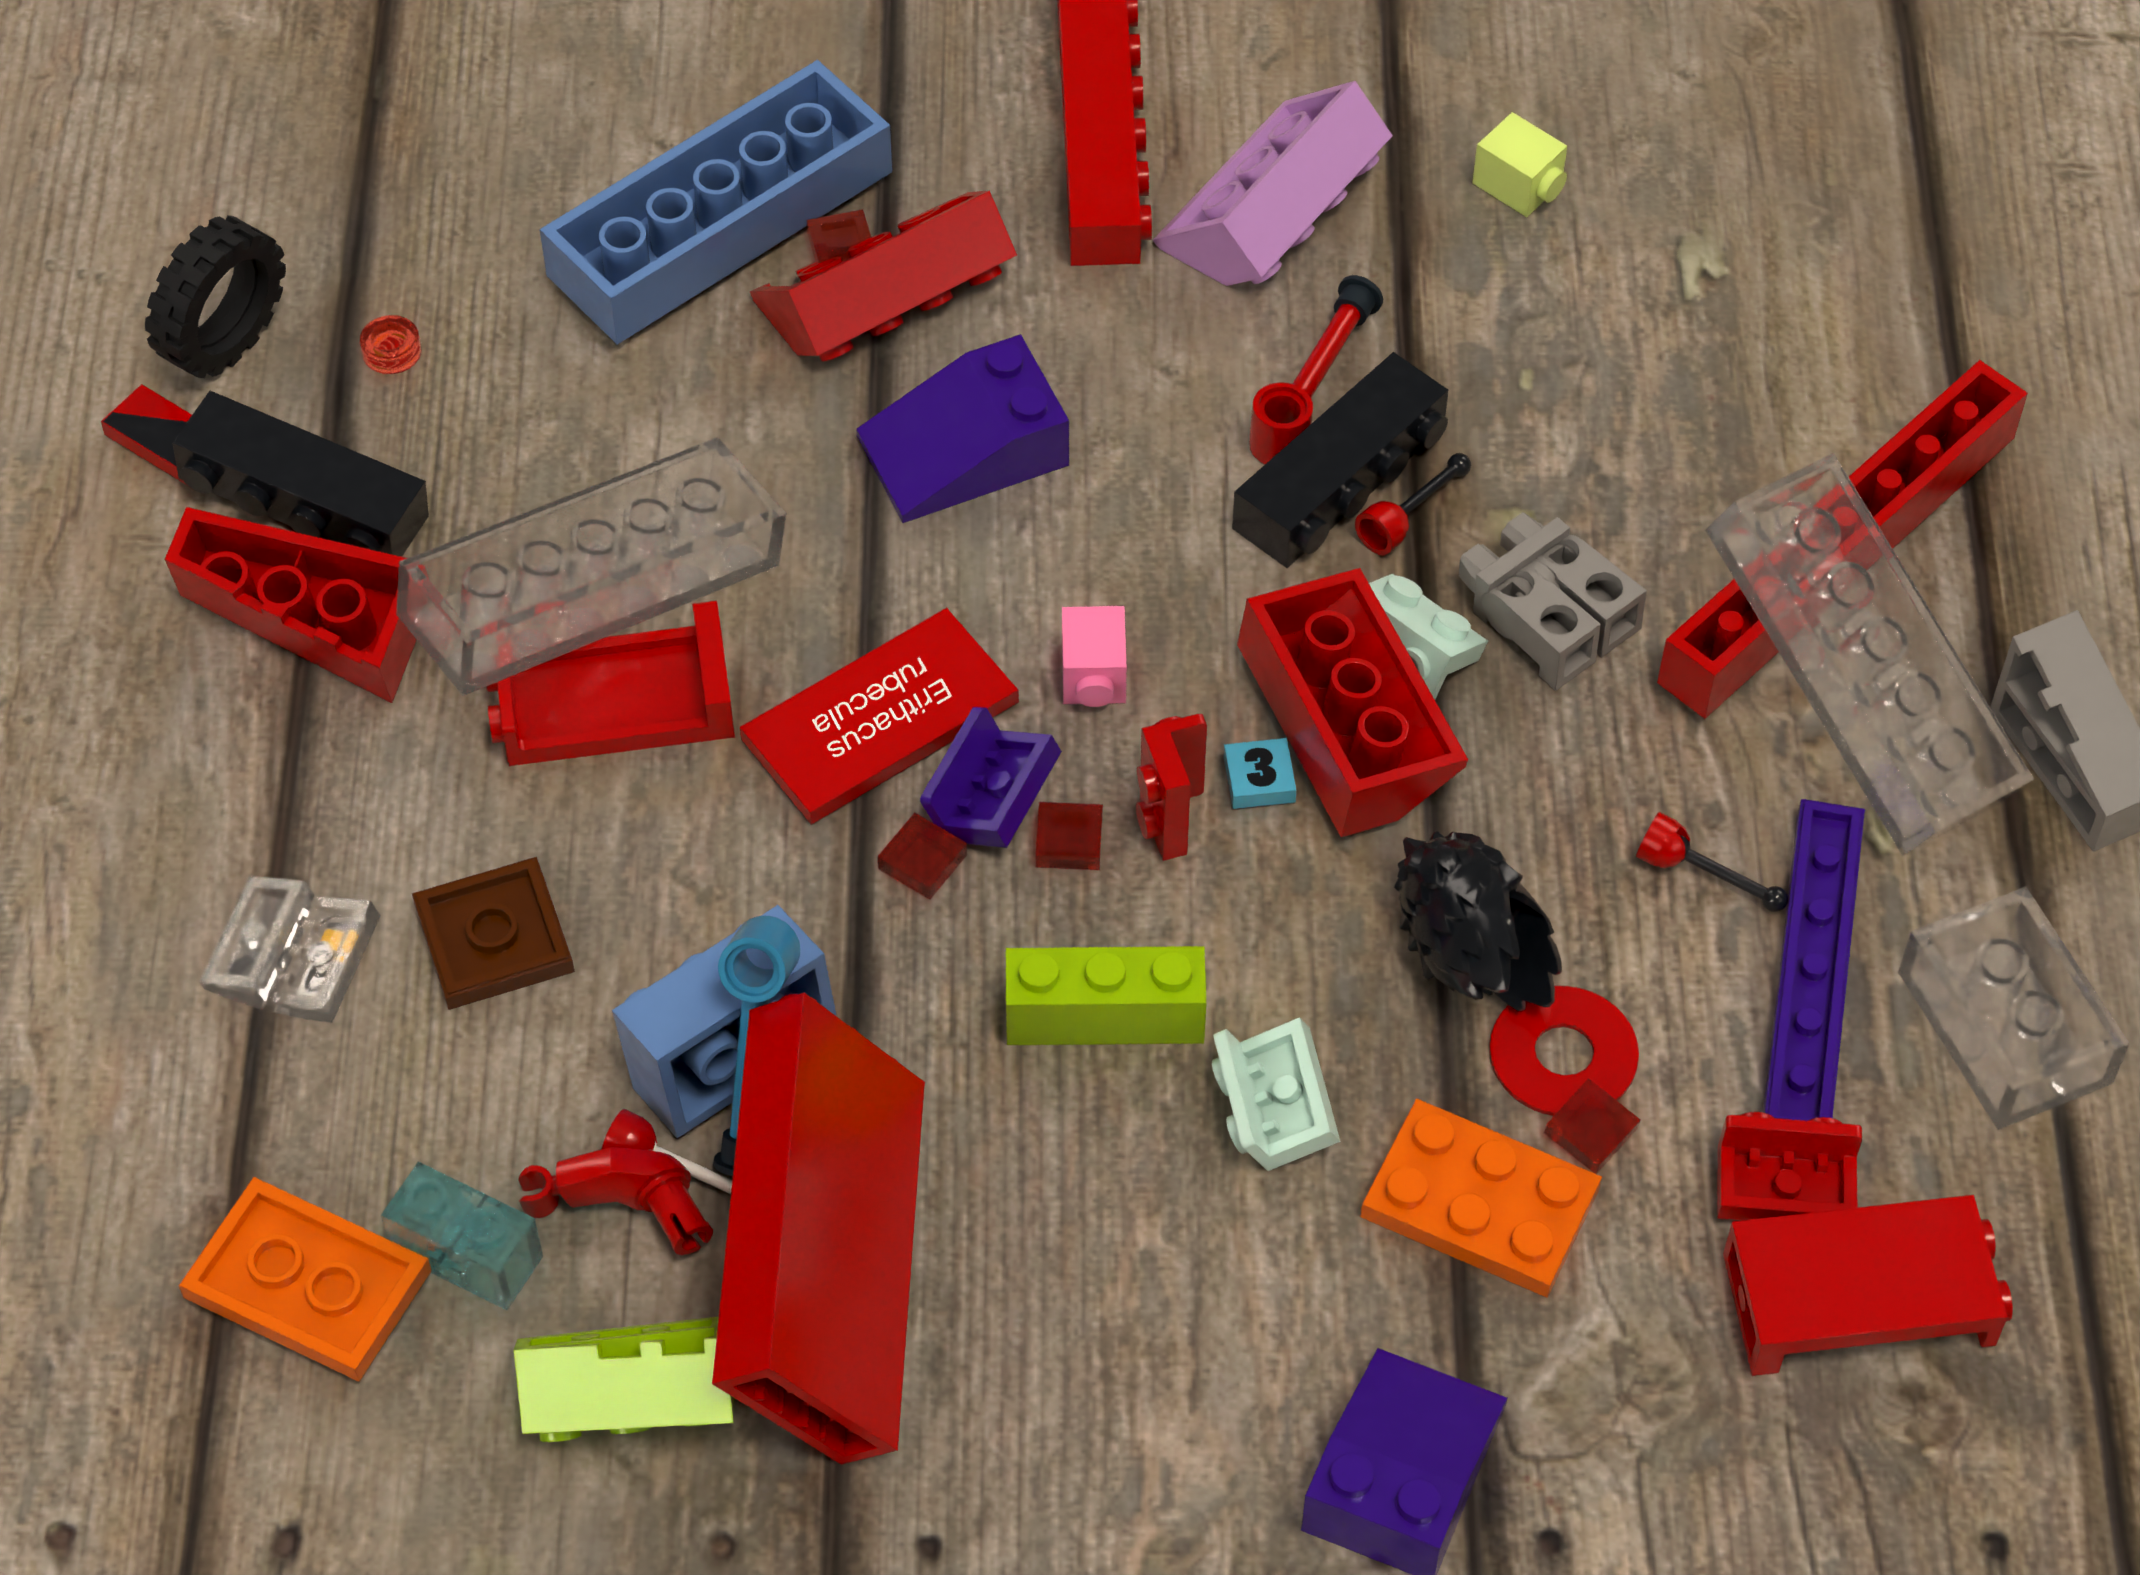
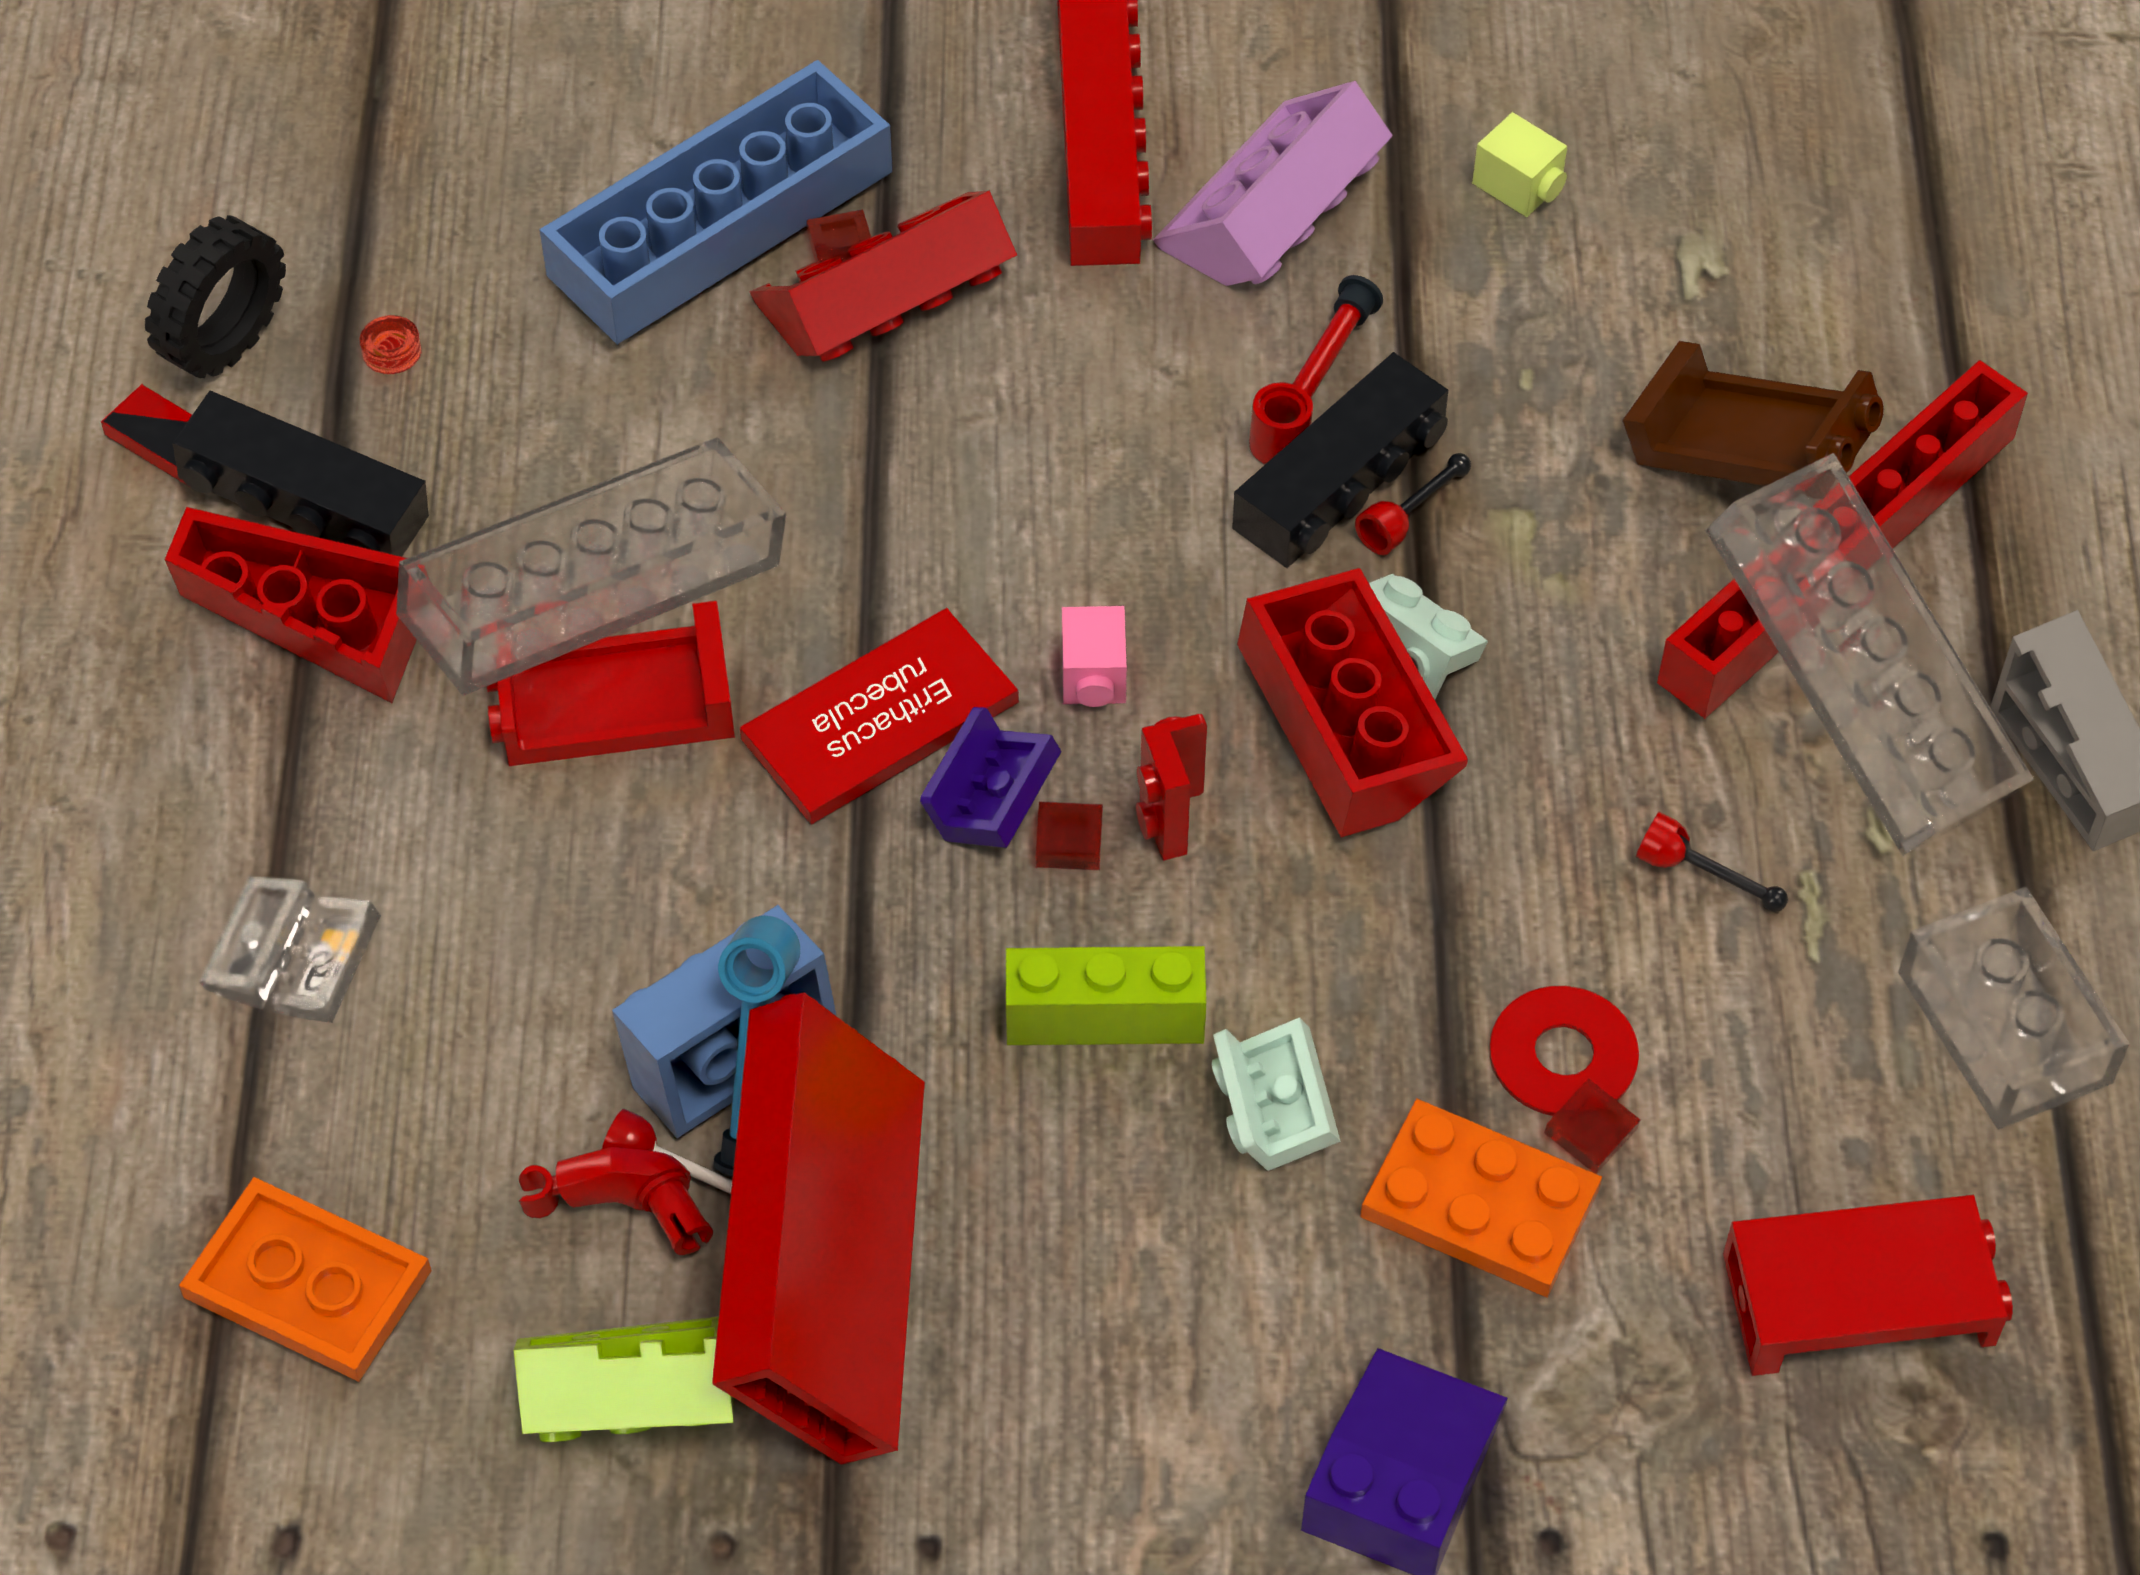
(464, 1234): clear light blue brick -> none
(493, 933): reddish brown tile -> none
(922, 855): clear red tile -> none
(968, 431): dark purple slope -> none
(1259, 773): medium azure tile -> none
(1475, 921): black head -> none
(1553, 596): light grey hips -> none
(1745, 424): none -> reddish brown panel
(1785, 1166): red bracket -> none
(1814, 962): dark purple tile -> none

